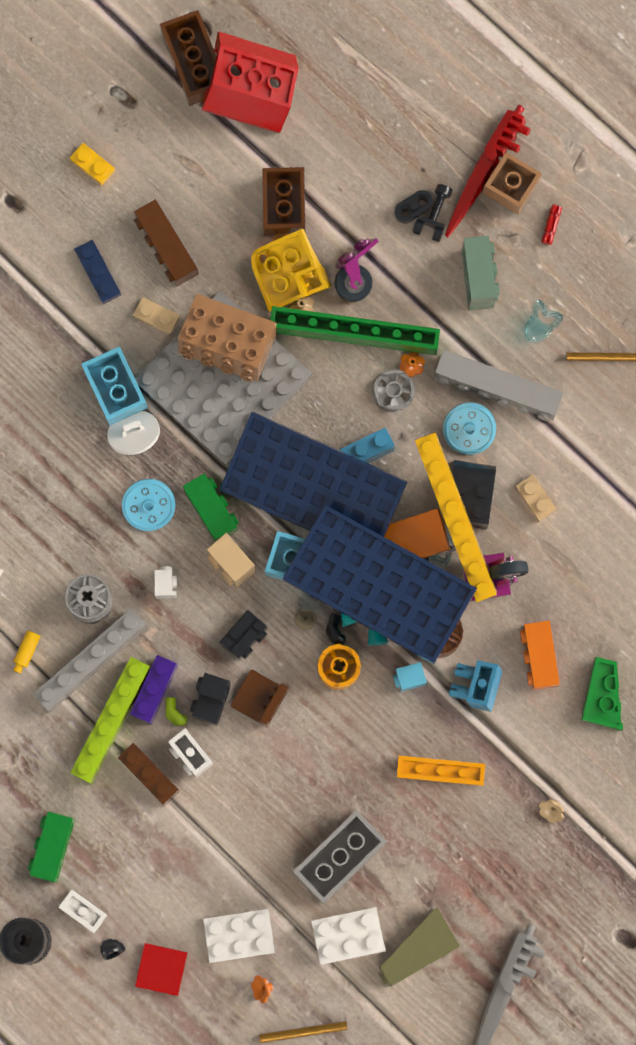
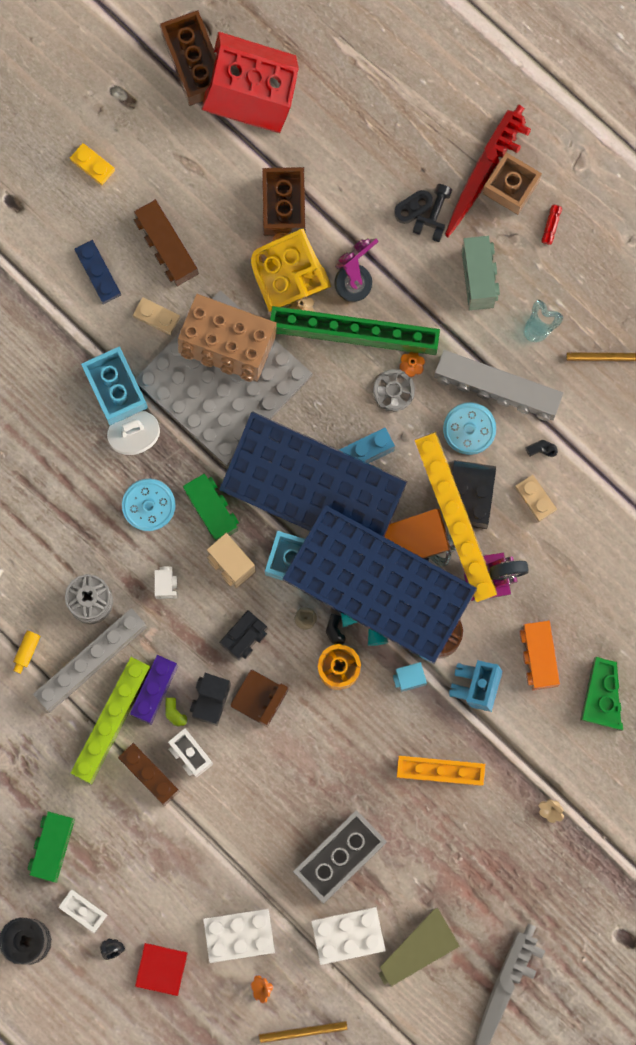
(542, 446): none -> black arm

